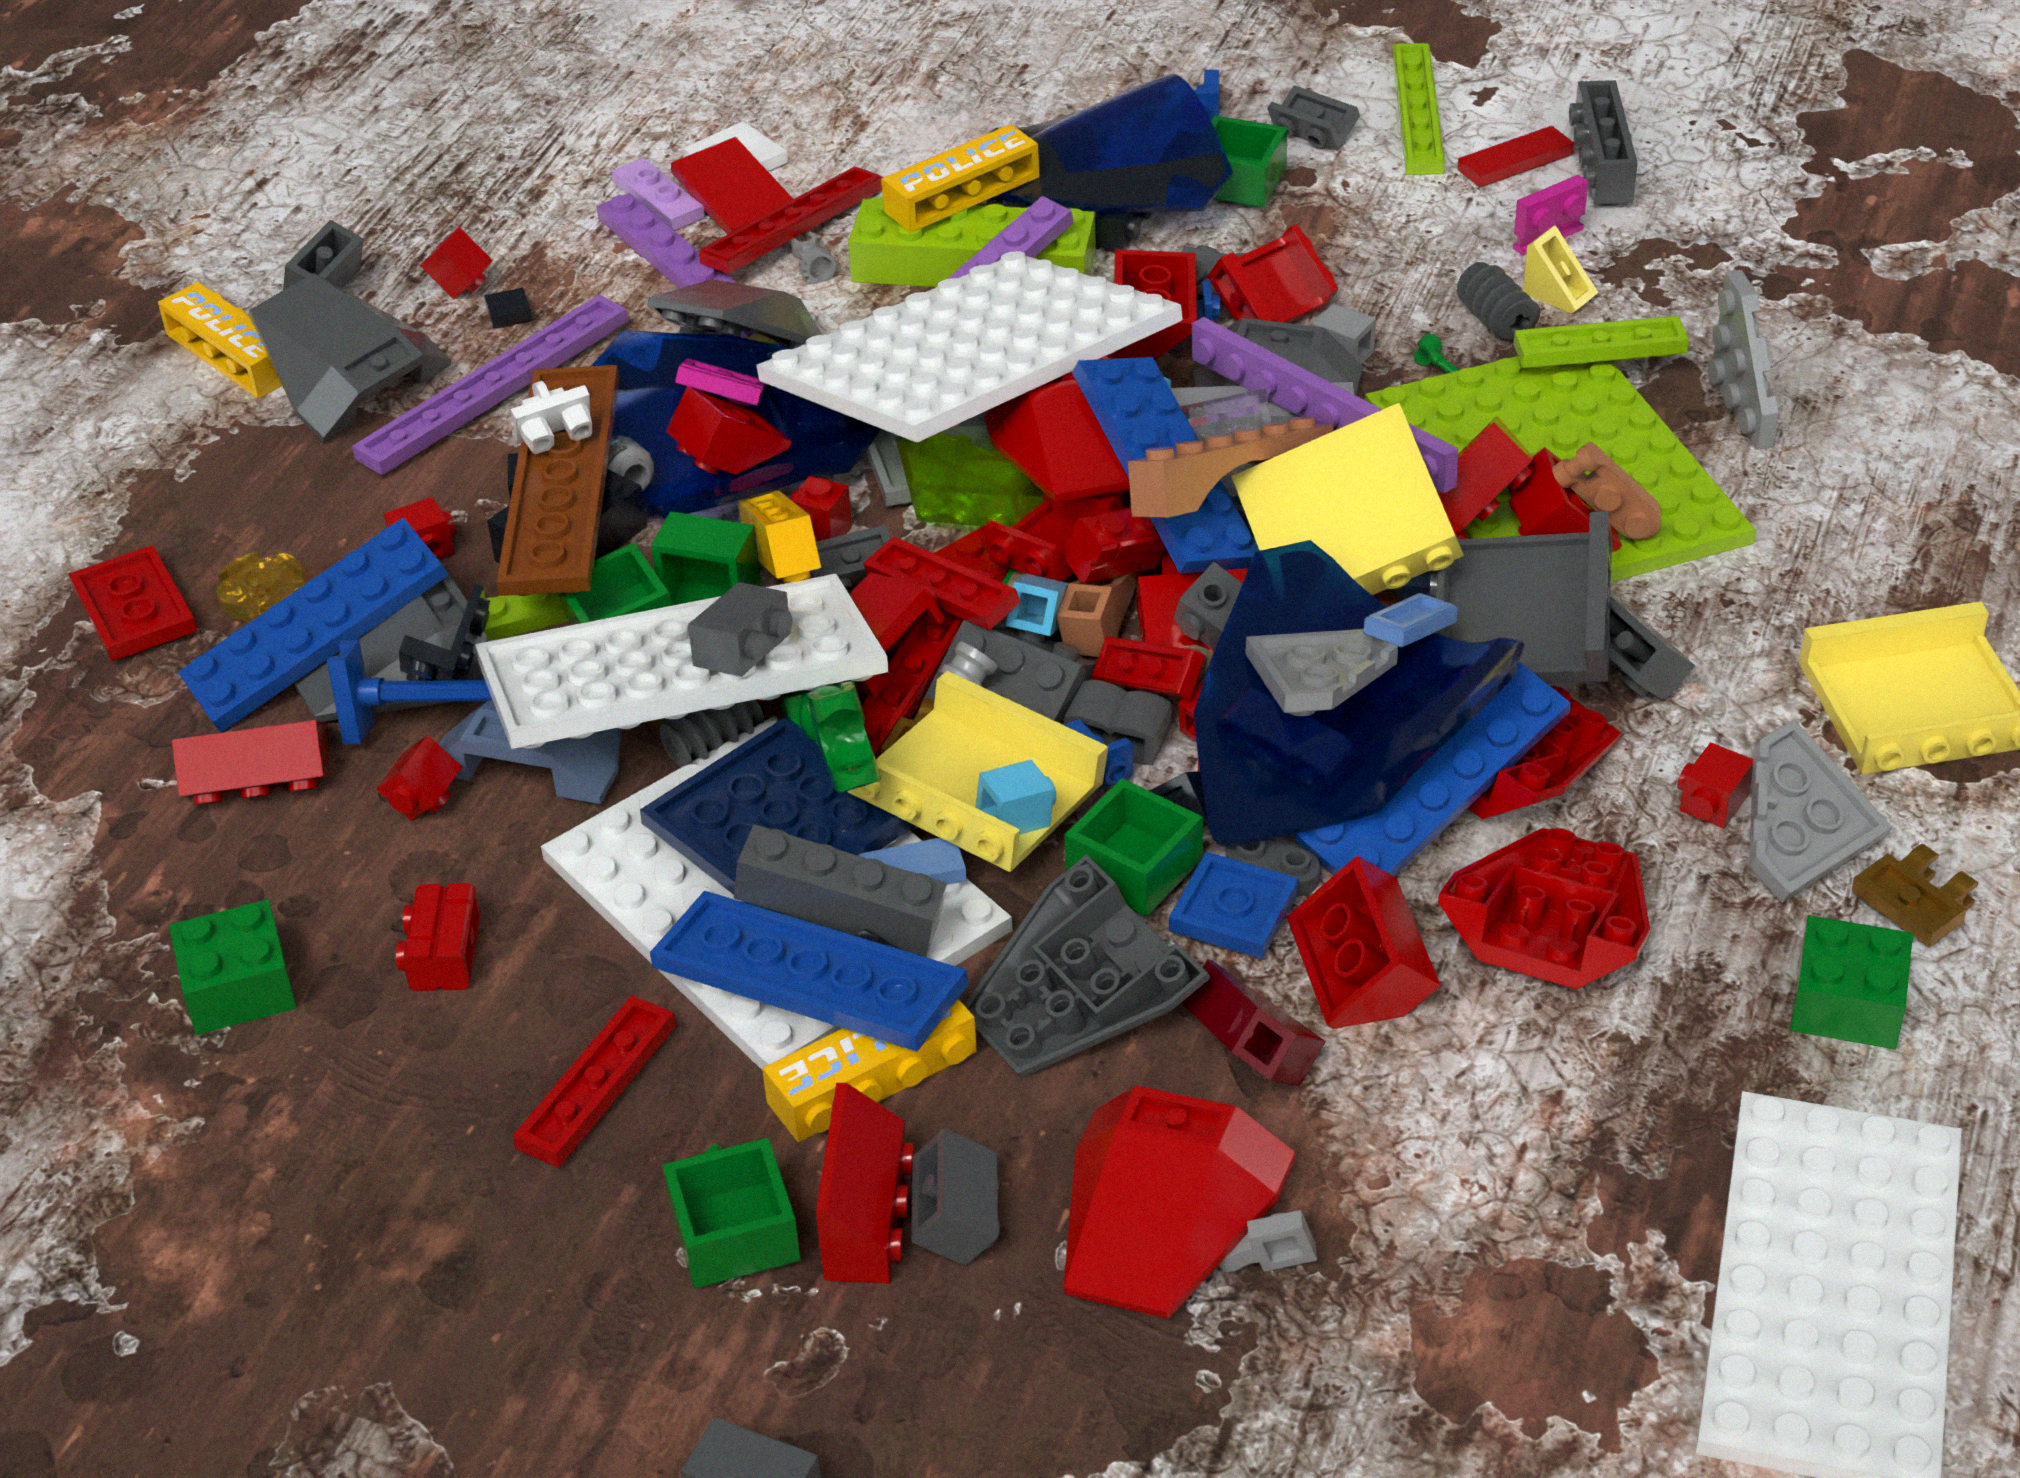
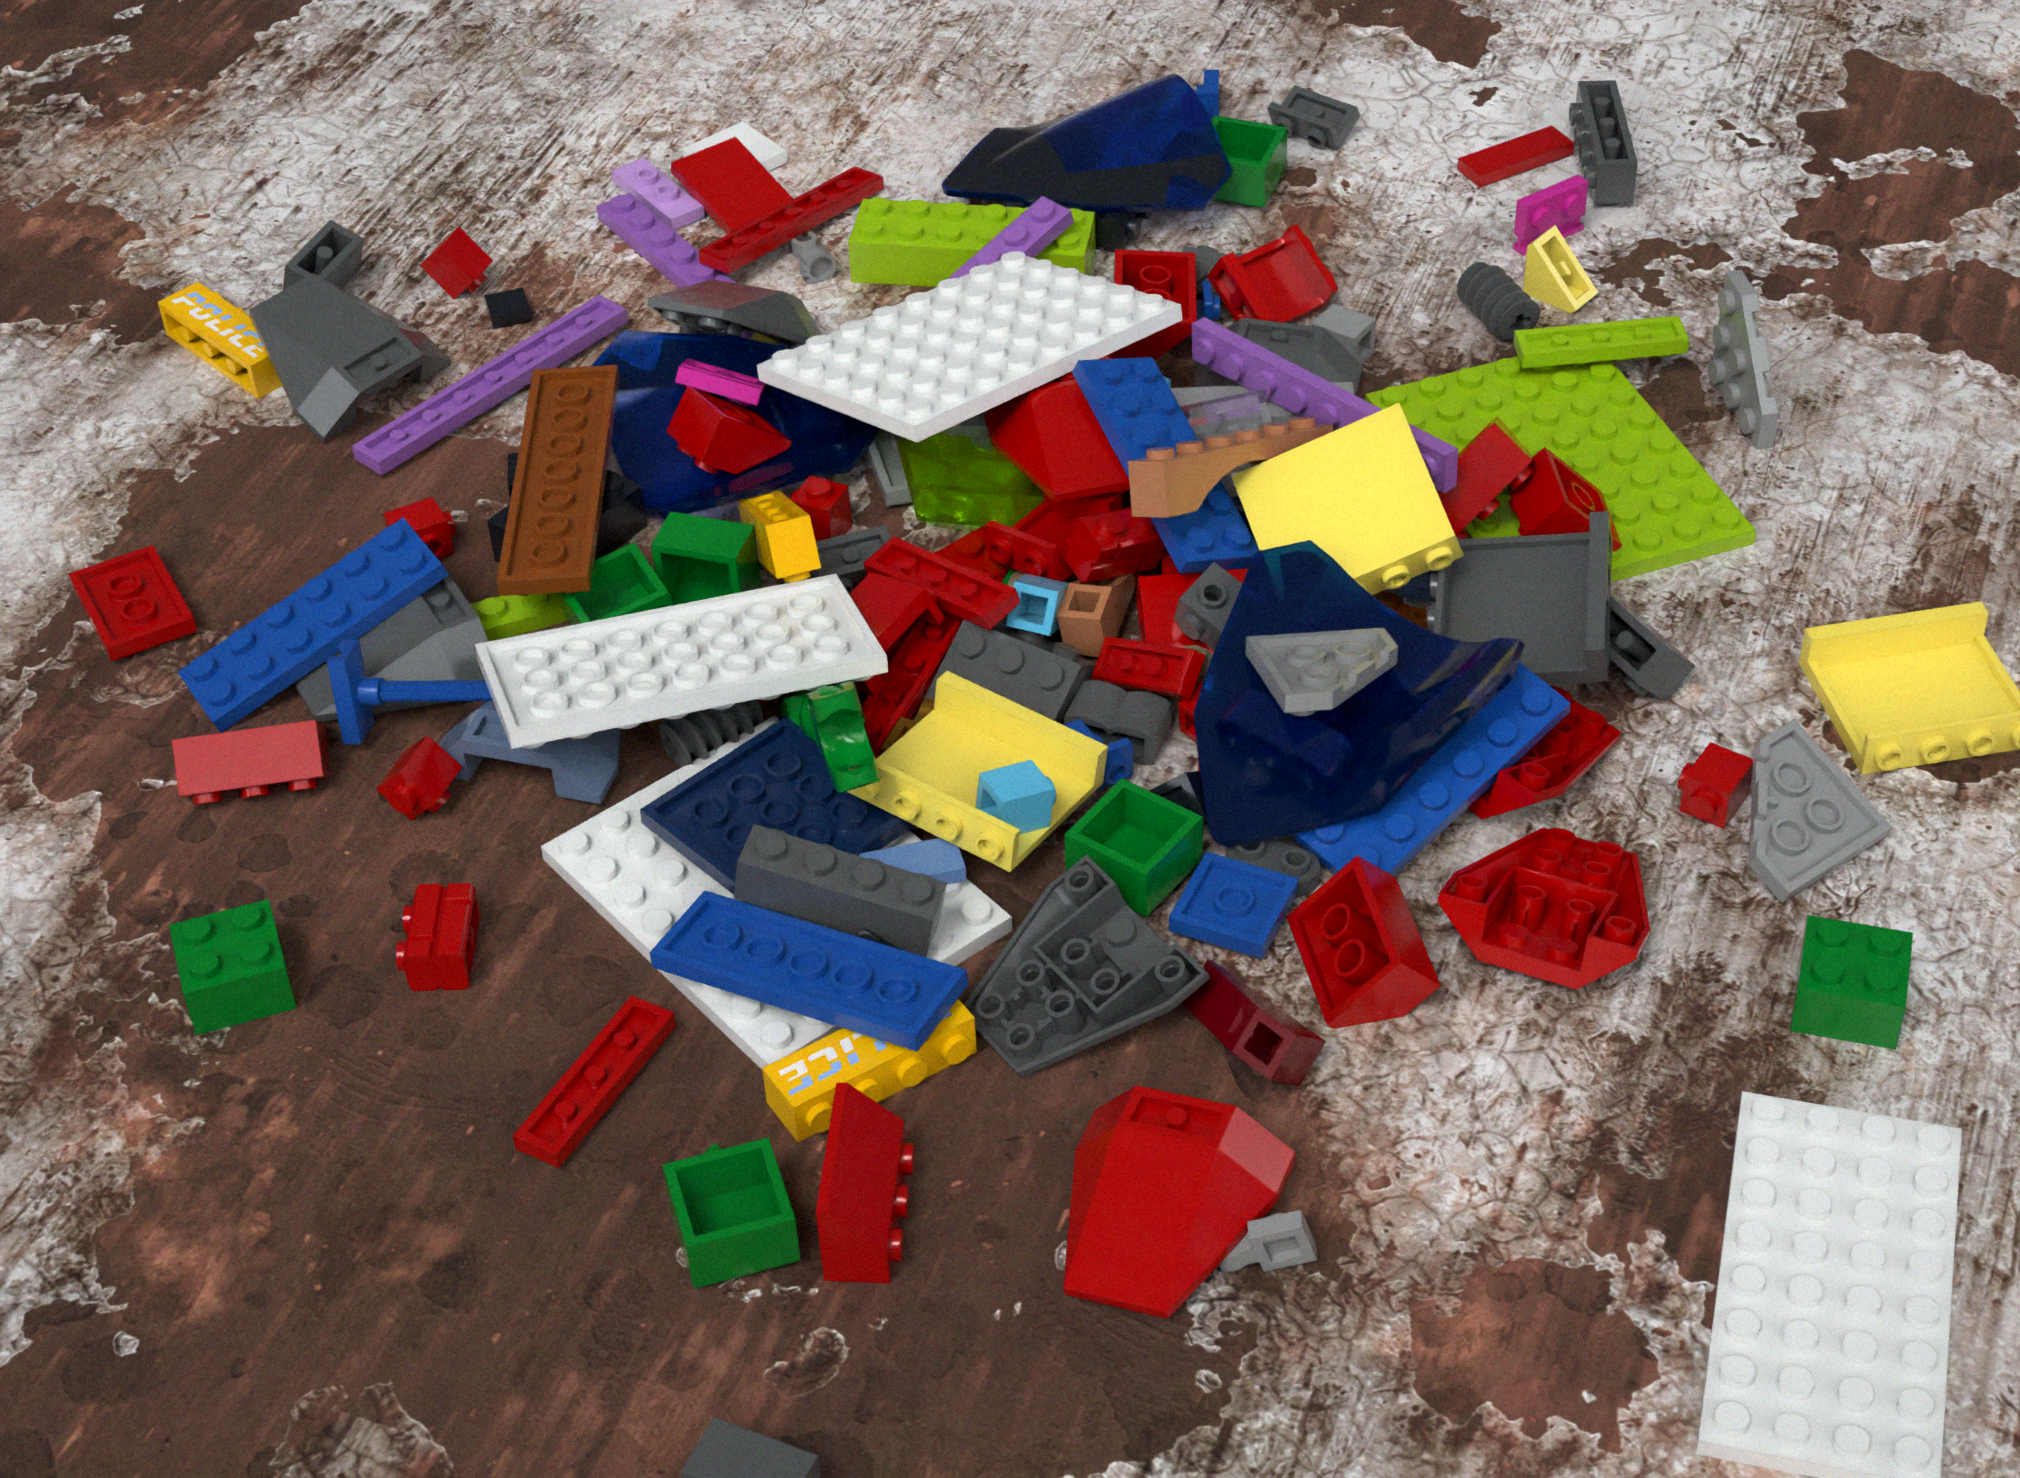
(238, 580): clear yellow plate -> none
(433, 663): black bracket -> none
(549, 413): white hips -> none
(630, 460): light grey head -> none
(739, 629): dark grey brick -> none
(955, 1197): dark grey brick -> none
(960, 178): yellow brick -> none
(970, 664): light grey wheel -> none
(1410, 619): medium blue tile -> none
(1418, 109): lime tile -> none
(1429, 352): green hand -> none
(1610, 489): nougat plate -> none
(1908, 899): pearl gold plate -> none

